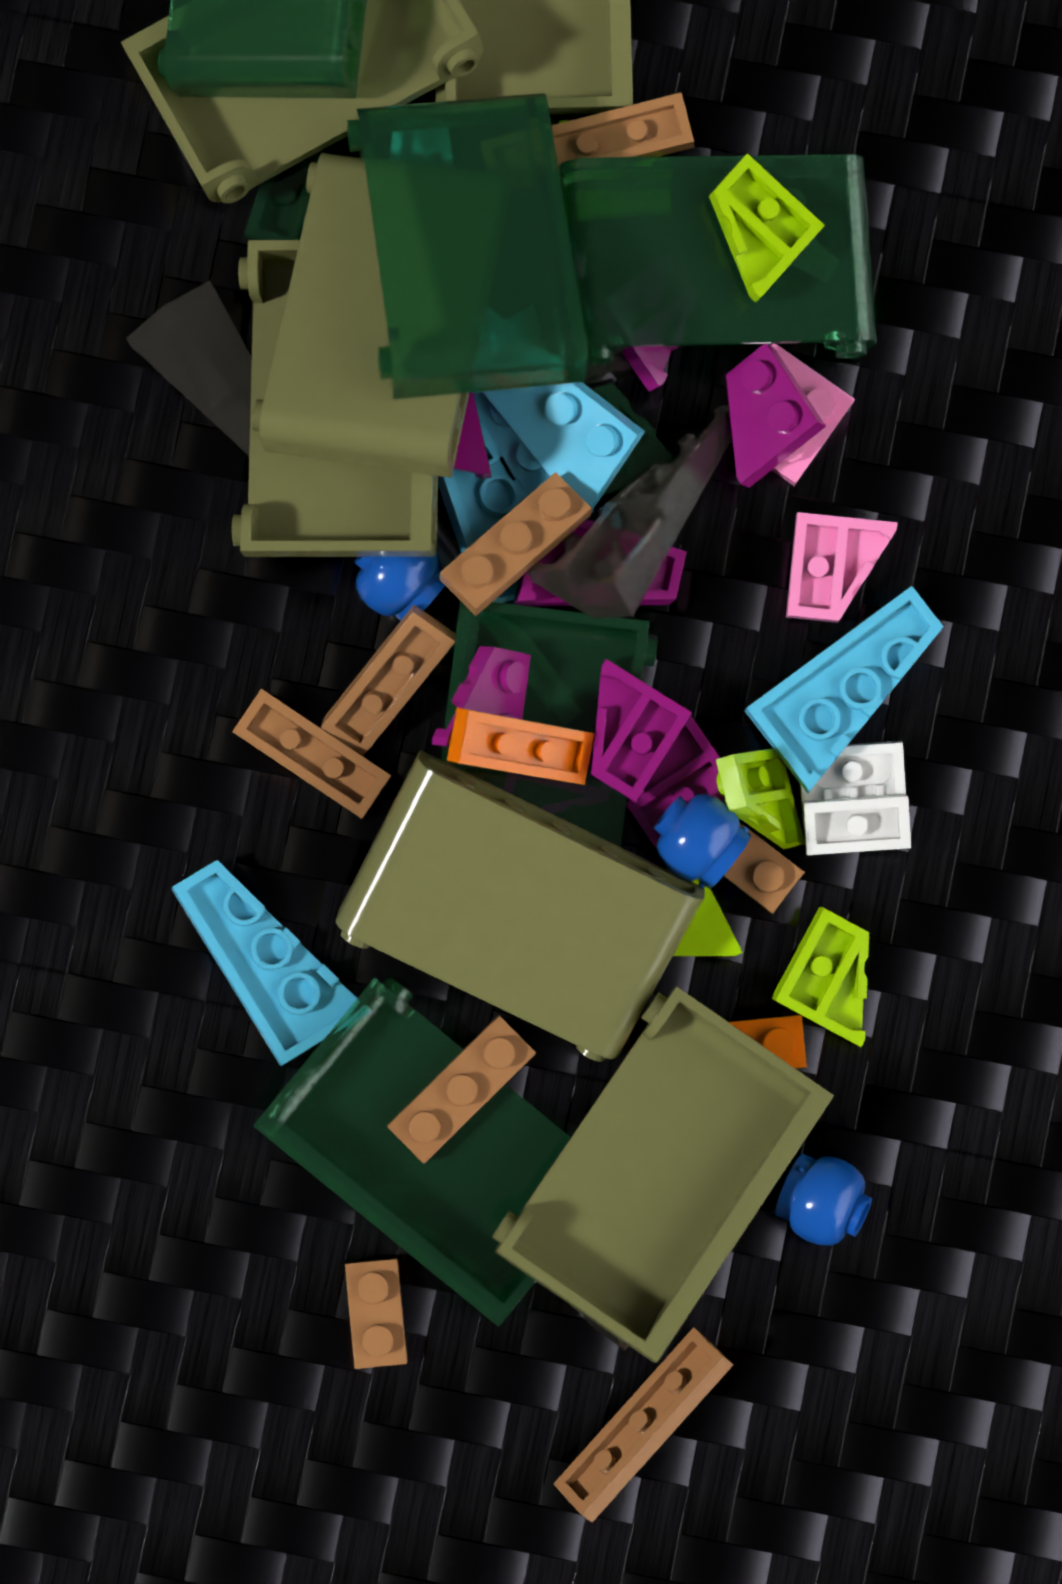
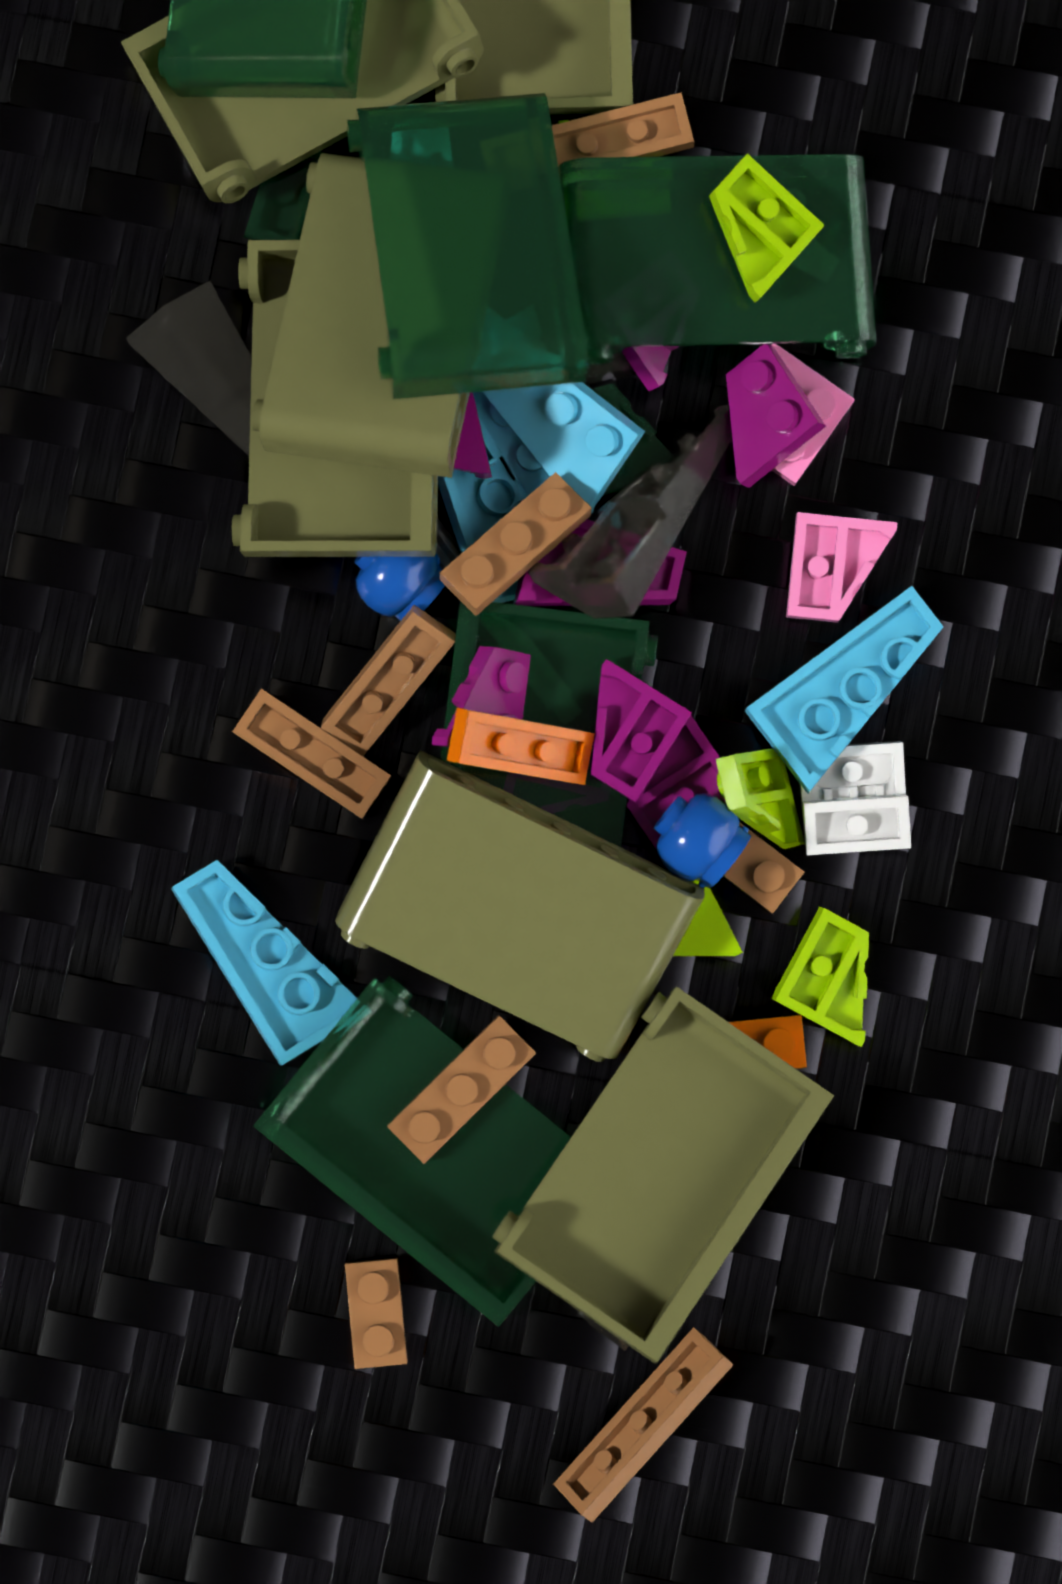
(823, 1199): blue piece -> none

